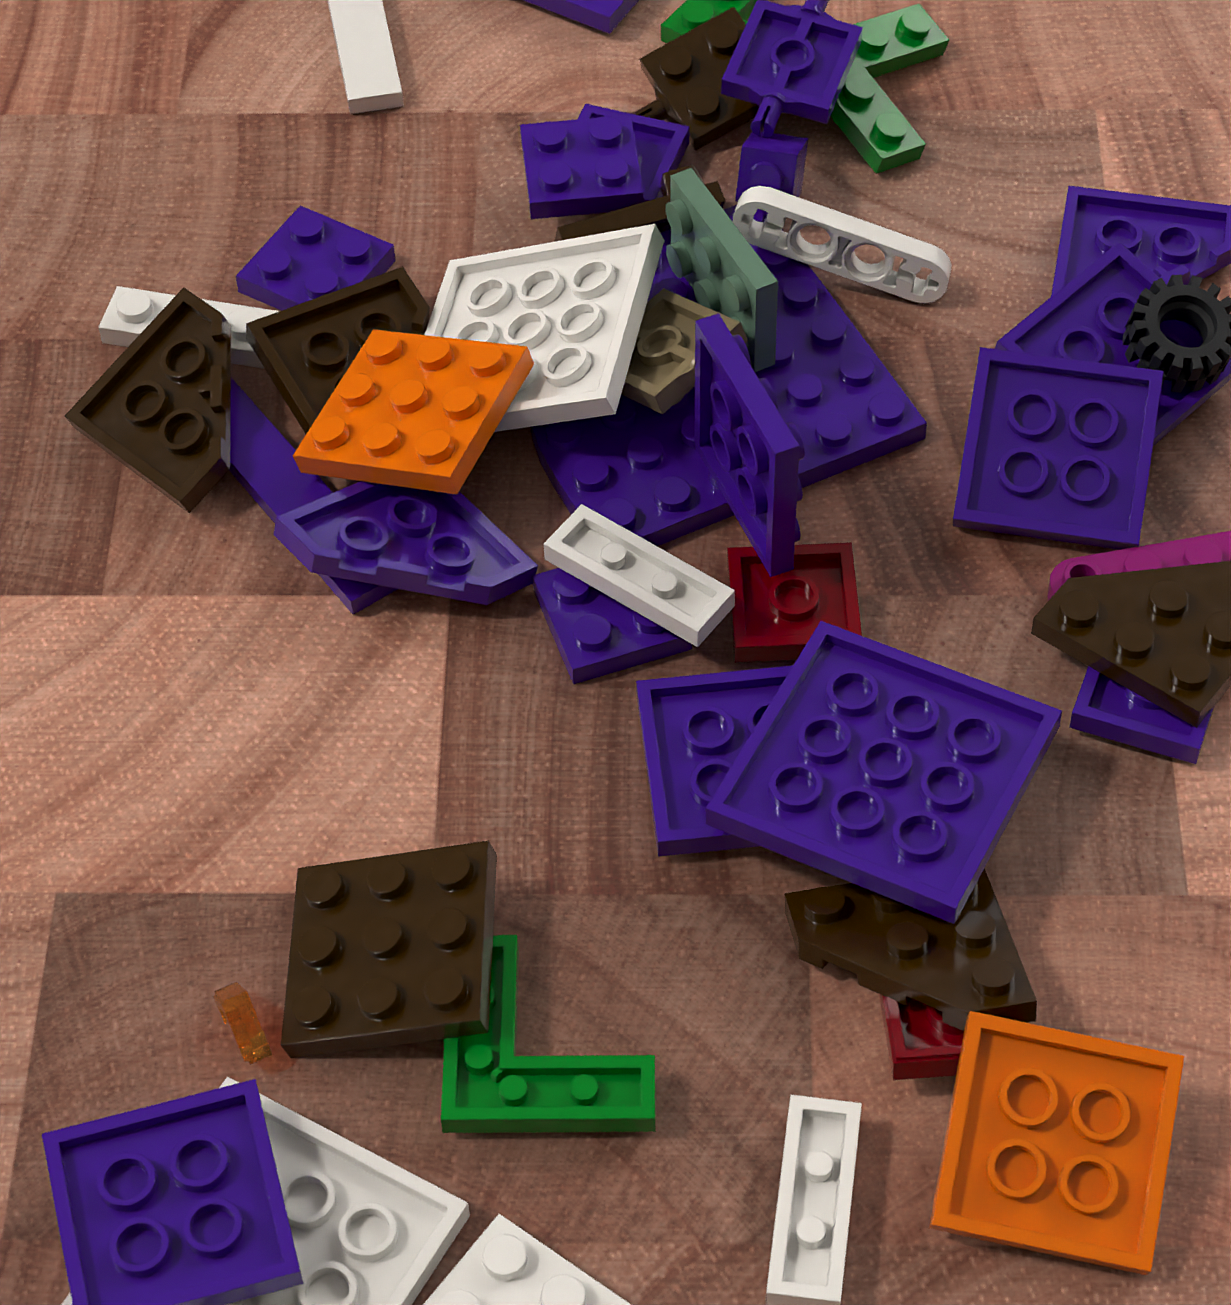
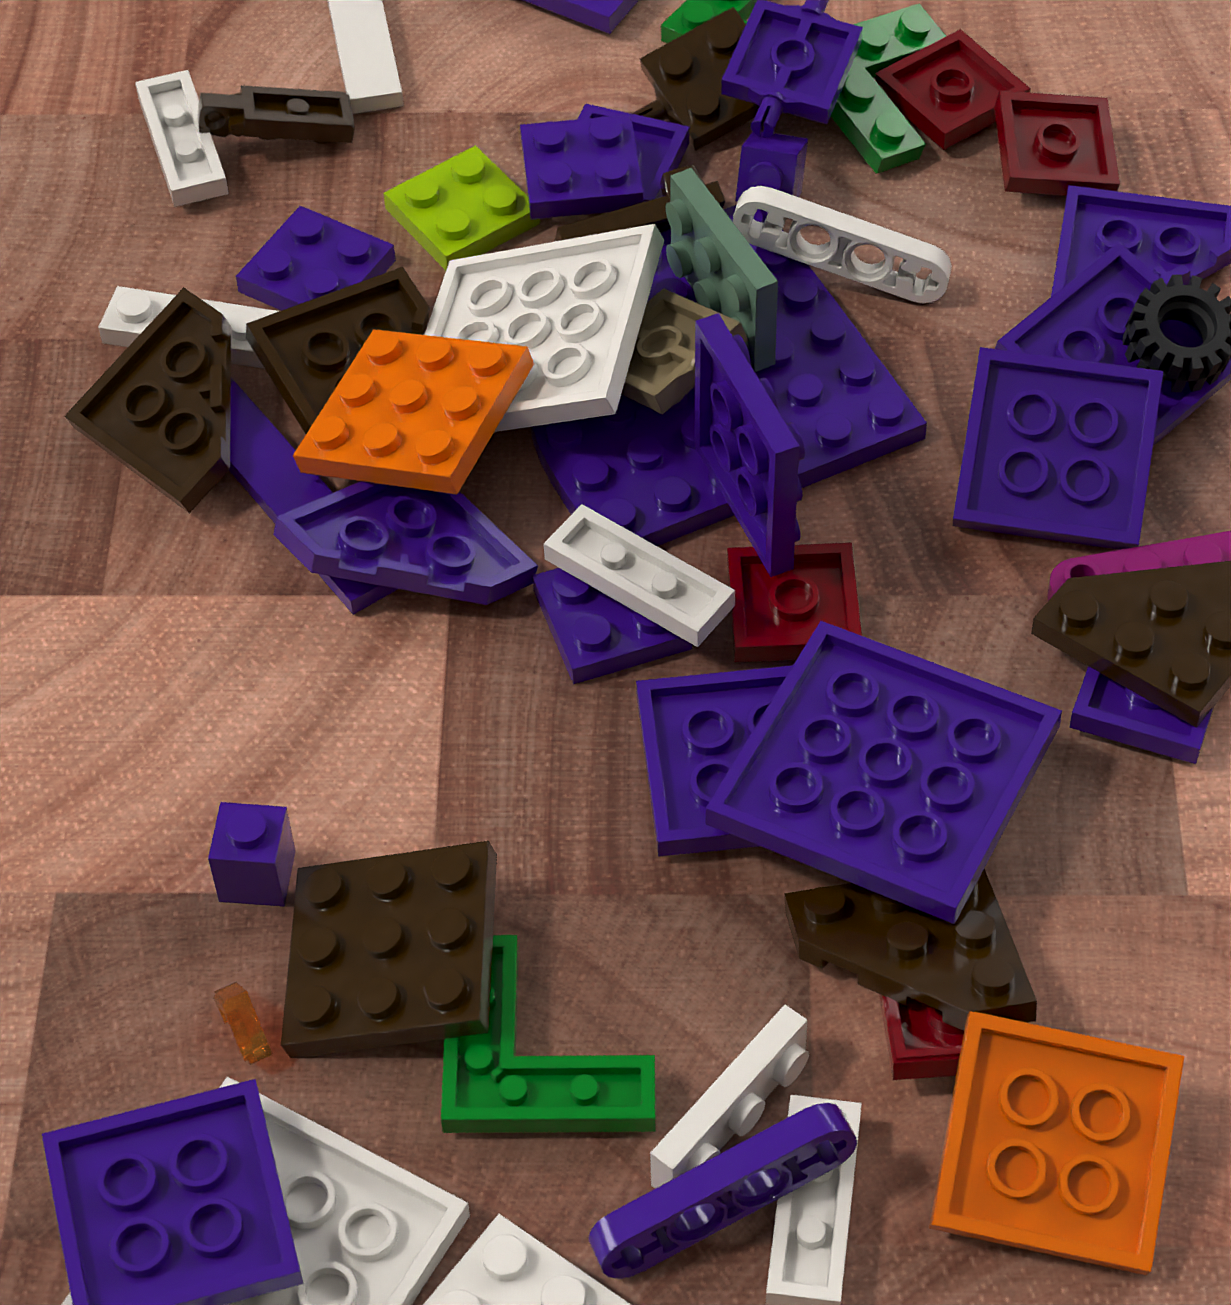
(184, 153): none -> white plate
(252, 854): none -> dark purple brick
(278, 114): none -> dark brown hinge
(460, 207): none -> lime plate
(722, 1190): none -> dark purple beam
(735, 1098): none -> white plate
(948, 88): none -> dark red plate
(1055, 142): none -> dark red plate

